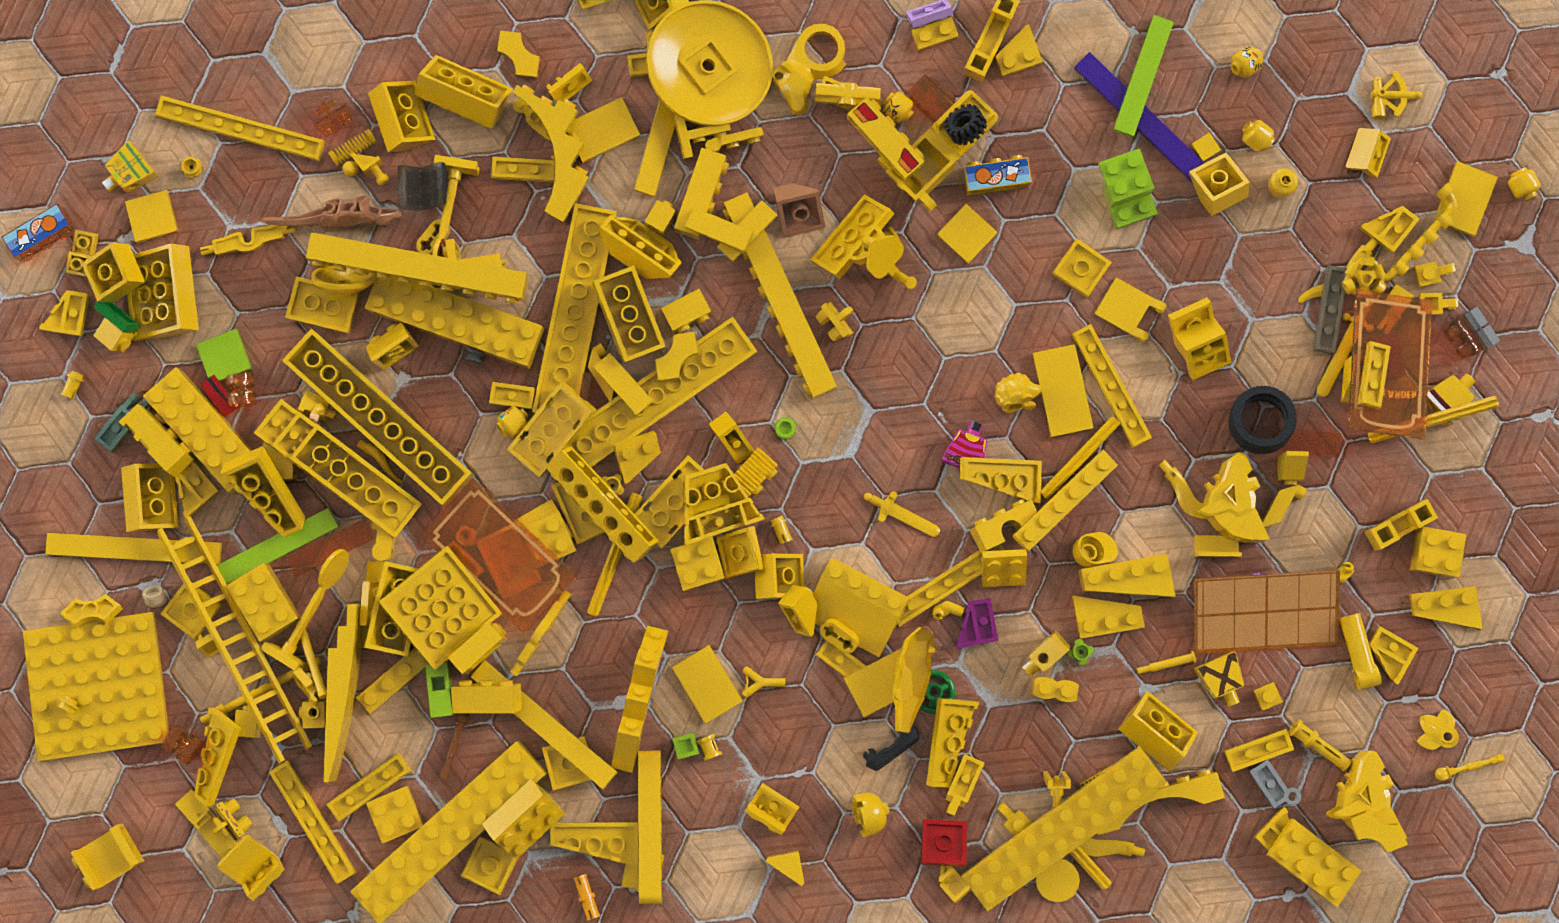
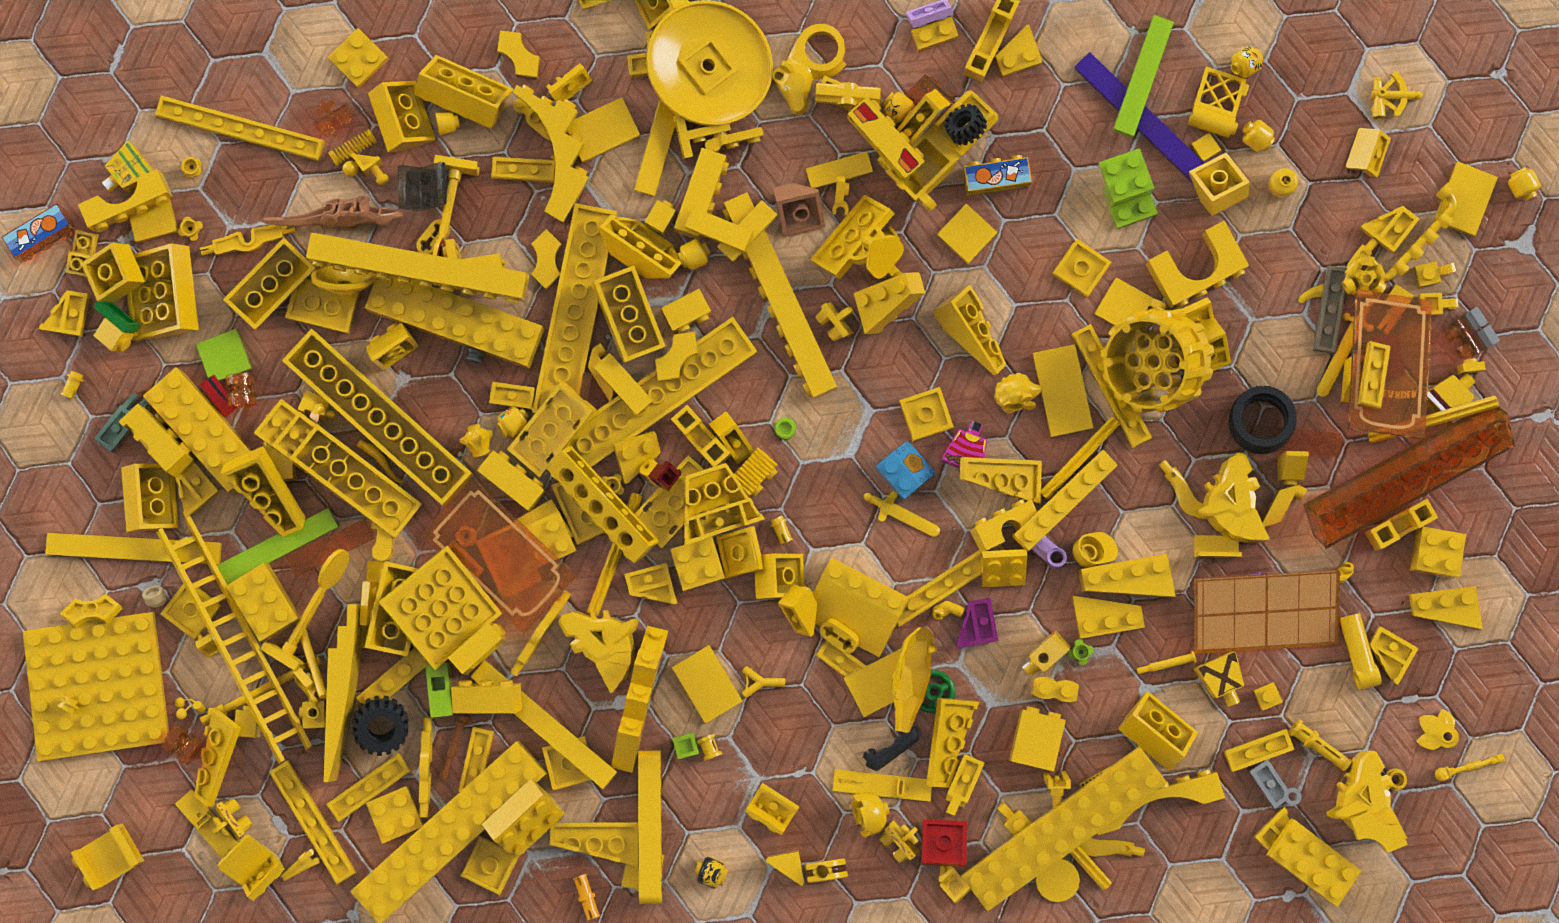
(150, 191): none -> yellow arch
(182, 713): none -> yellow piece
(184, 228): none -> yellow plate
(269, 283): none -> yellow slope
(304, 862): none -> yellow piece
(358, 58): none -> yellow plate
(384, 742): none -> black tyre
(424, 772): none -> yellow piece
(446, 123): none -> yellow hat
(476, 756): none -> yellow tile
(477, 440): none -> yellow rock
(512, 480): none -> yellow brick
(546, 248): none -> yellow tile
(611, 651): none -> yellow animal
(652, 584): none -> yellow wing
(660, 475): none -> dark red leg
(693, 254): none -> yellow head
(700, 437): none -> yellow arch
(711, 872): none -> head
(826, 870): none -> yellow head
(842, 190): none -> yellow plate
(851, 167): none -> yellow tile
(881, 785): none -> yellow piece
(887, 299): none -> yellow wedge
(904, 840): none -> yellow hips
(905, 470): none -> dark azure slope
(923, 115): none -> yellow brick
(926, 414): none -> yellow tile
(965, 323): none -> yellow wedge
(1037, 739): none -> yellow brick
(1045, 548): none -> lavender piece
(1121, 363): none -> yellow wheel
(1213, 118): none -> yellow piece
(1227, 263): none -> yellow arch
(1401, 776): none -> yellow plate
(1409, 475): none -> clear orange brick
(1471, 366): none -> yellow plate

